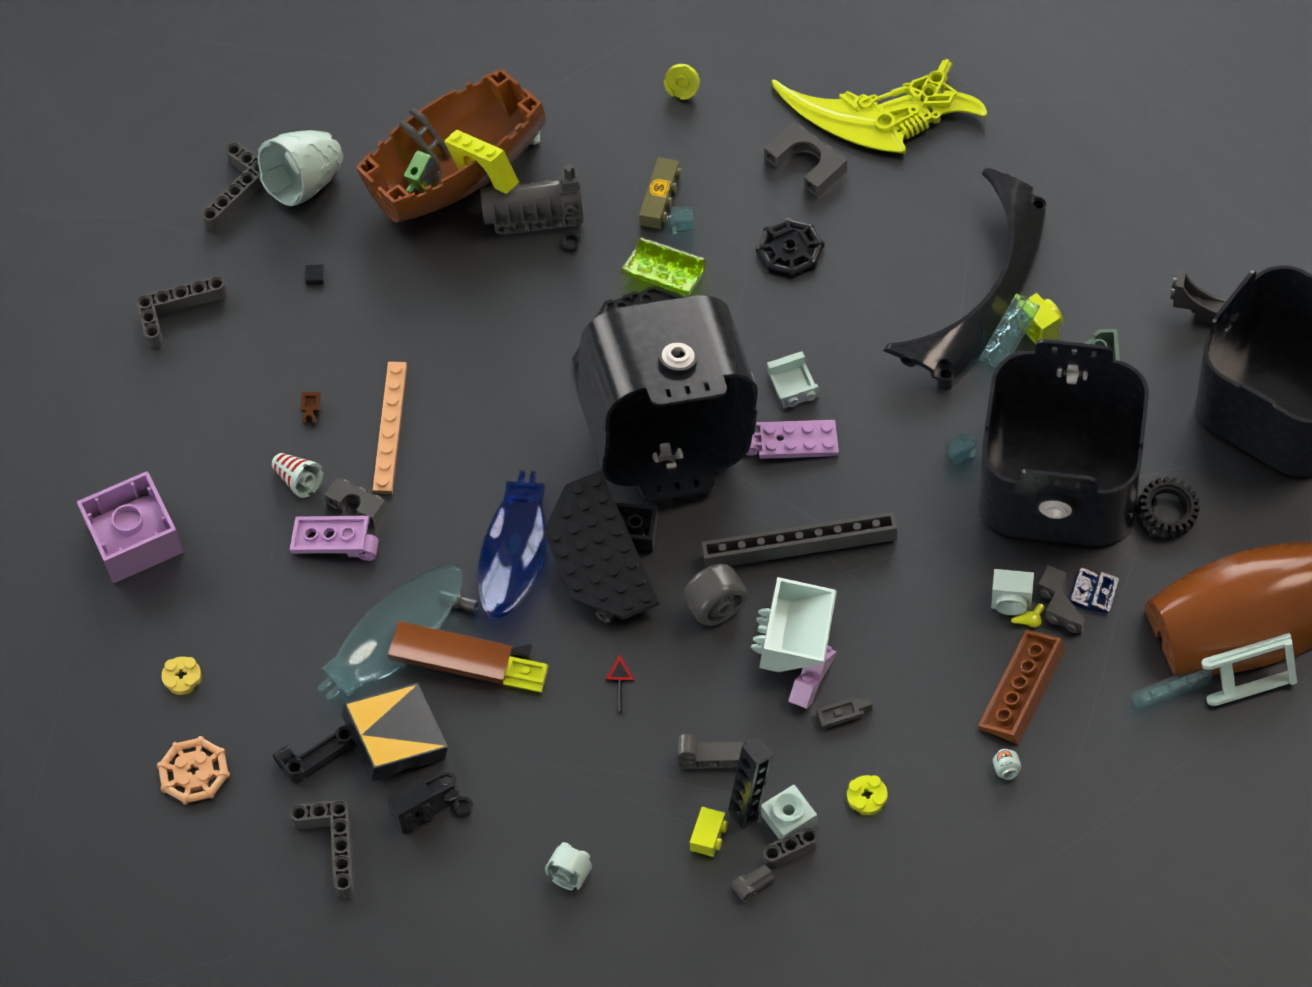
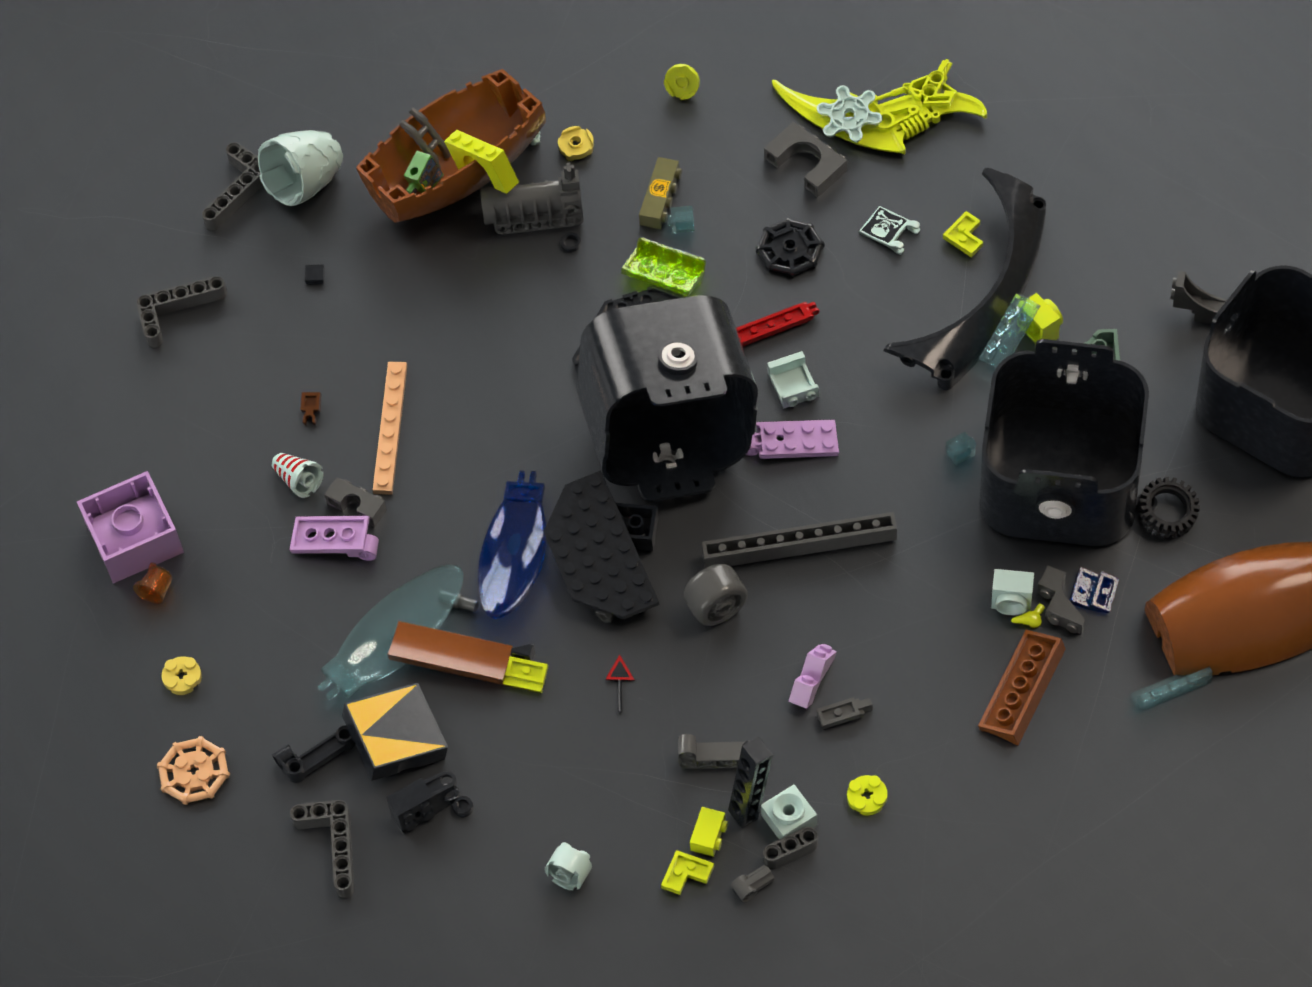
(154, 584): none -> clear orange hat
(579, 151): none -> light yellow plate
(684, 867): none -> neon yellow plate
(777, 322): none -> red hinge
(795, 626): light aqua piece -> none
(845, 104): none -> light aqua plate
(887, 227): none -> flag
(961, 234): none -> neon yellow plate
(1007, 764): light aqua head -> none
(1225, 662): light aqua piece -> none

